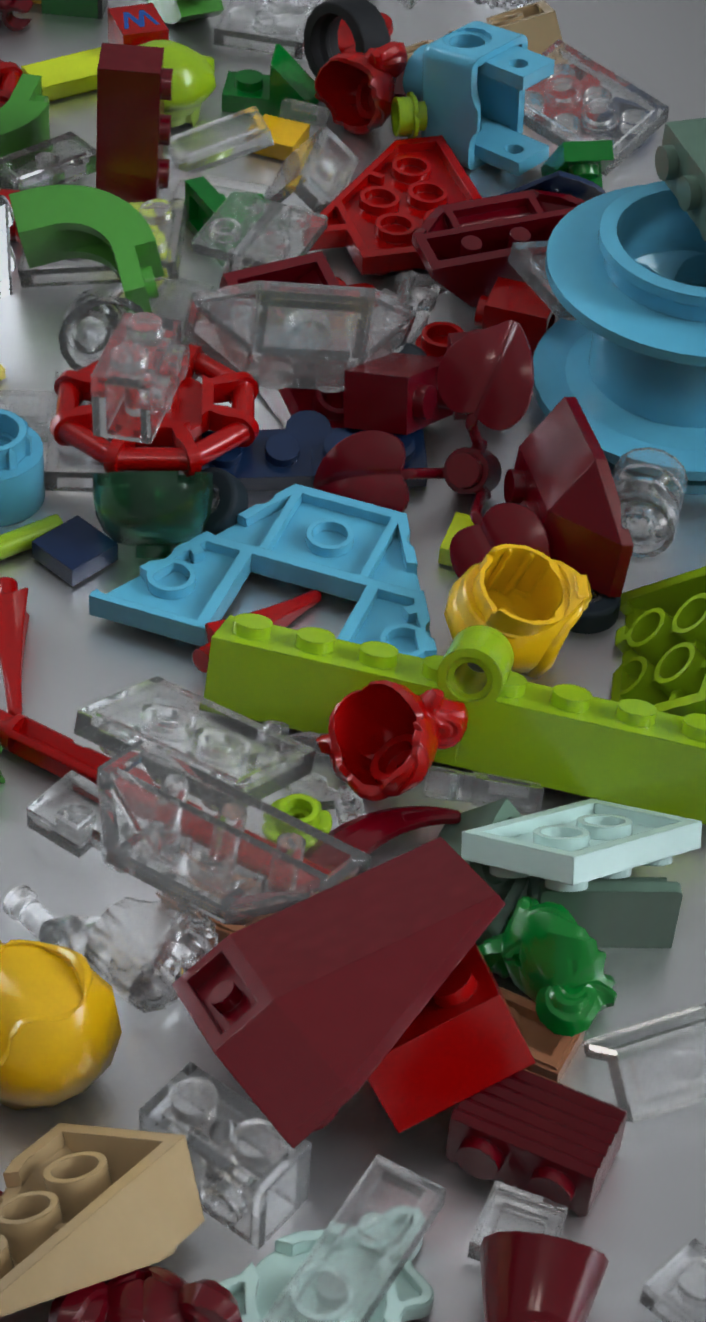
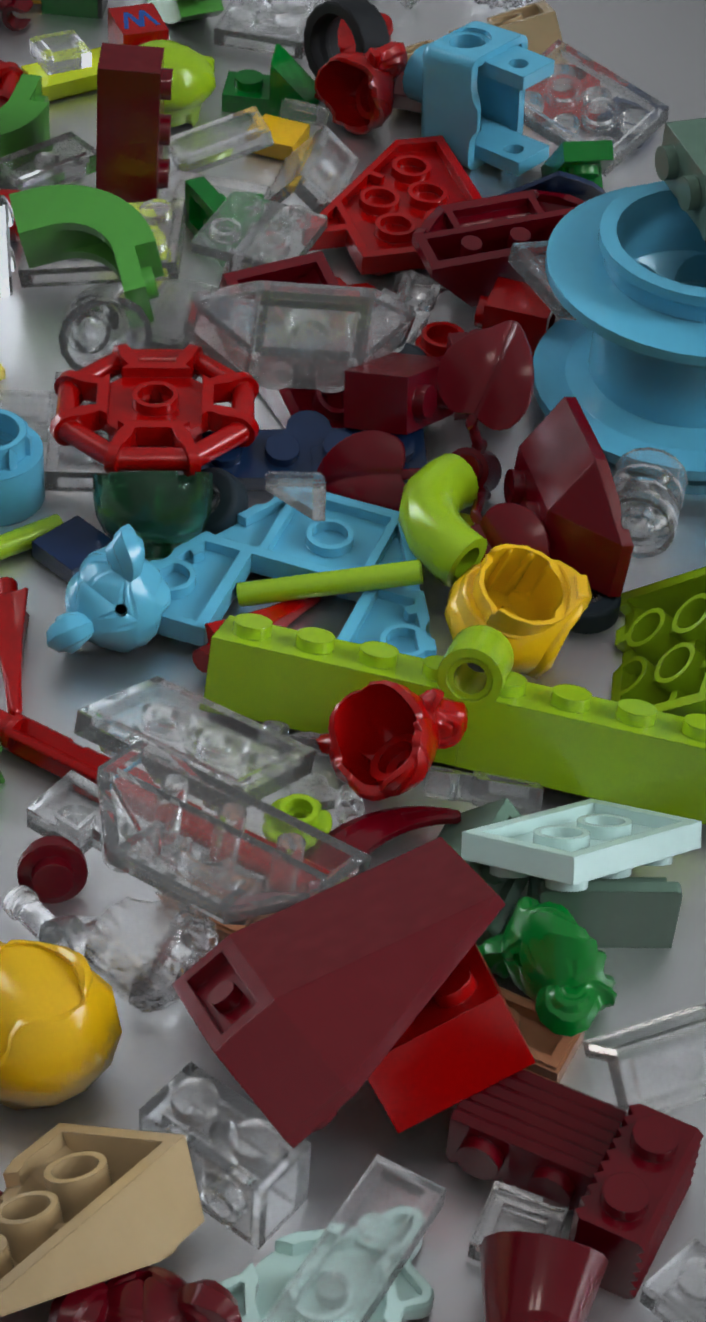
(53, 869): none -> dark red plate
(60, 52): none -> clear tile
(105, 580): none -> medium azure hair
(138, 377): clear brick -> none
(300, 490): none -> clear slope
(329, 583): none -> lime bar
(408, 116): lime plate -> none
(433, 520): none -> lime cylinder
(636, 1195): none -> dark red brick

